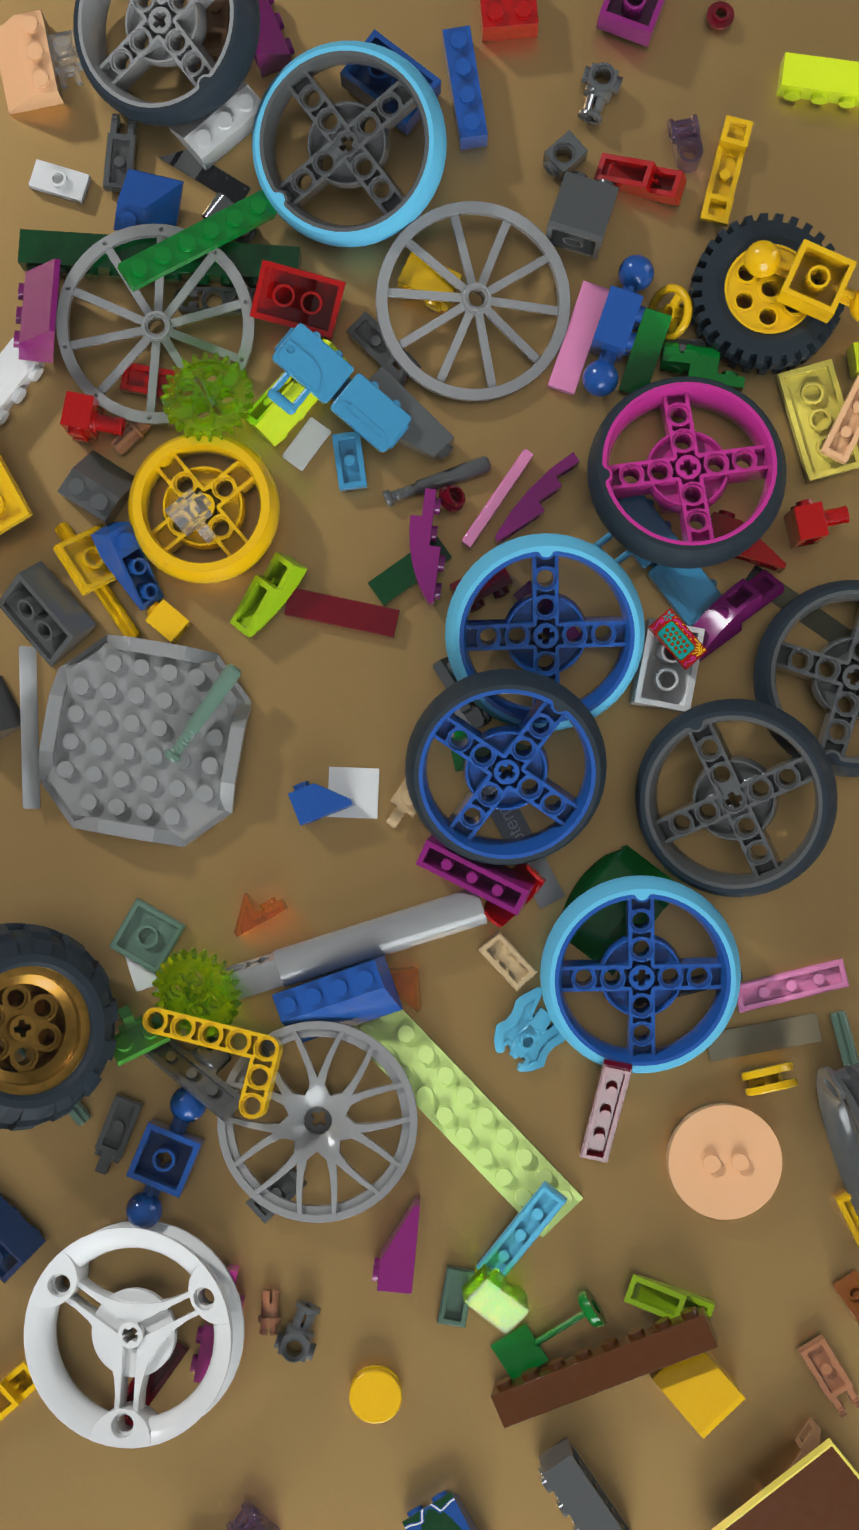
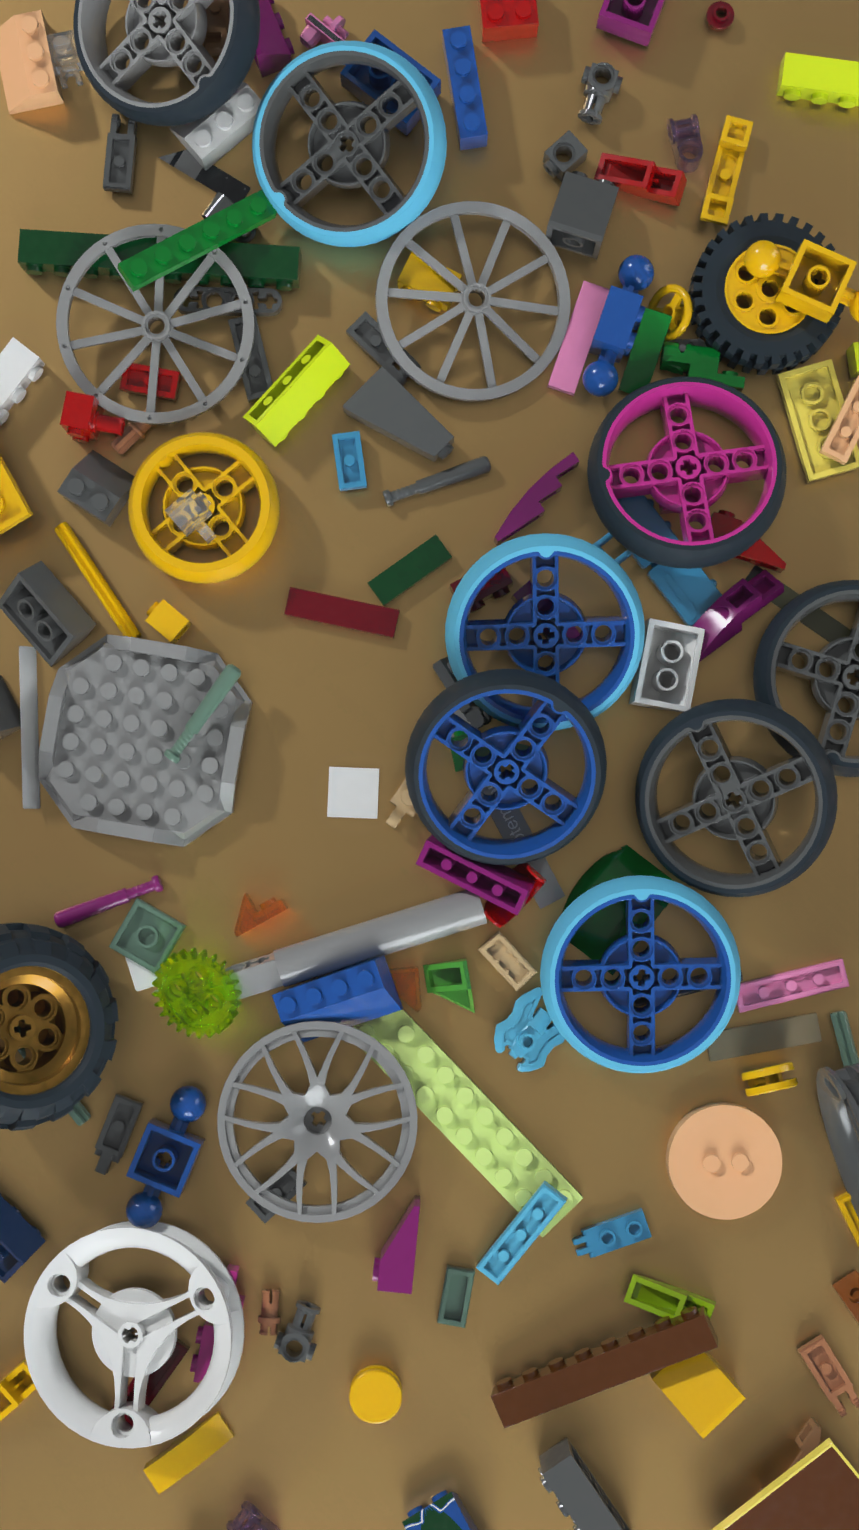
(38, 313): magenta slope -> none
(59, 181): white plate -> none
(84, 561): yellow tile -> none
(98, 905): none -> magenta piece
(127, 562): blue slope -> none
(134, 1038): bright green hinge -> none
(148, 200): blue slope -> none
(185, 409): clear neon green gear -> none
(188, 1452): none -> yellow slope
(198, 1074): dark grey plate -> none
(226, 1043): yellow beam -> none
(257, 373): none -> dark grey plate
(268, 593): lime slope -> none
(296, 297): red slope -> none
(306, 444): white sticker -> none
(316, 802): blue slope -> none
(325, 31): none -> bright pink hips
(327, 377): dark azure piece -> none
(426, 558): magenta slope -> none
(450, 982): none -> bright green slope
(452, 498): dark red plate -> none
(495, 1298): clear neon green brick -> none
(497, 499): bright pink tile -> none
(523, 1351): green piece -> none
(605, 1110): tile -> none
(613, 1234): none -> dark azure hinge
(677, 639): tile -> none
(809, 522): red brick -> none

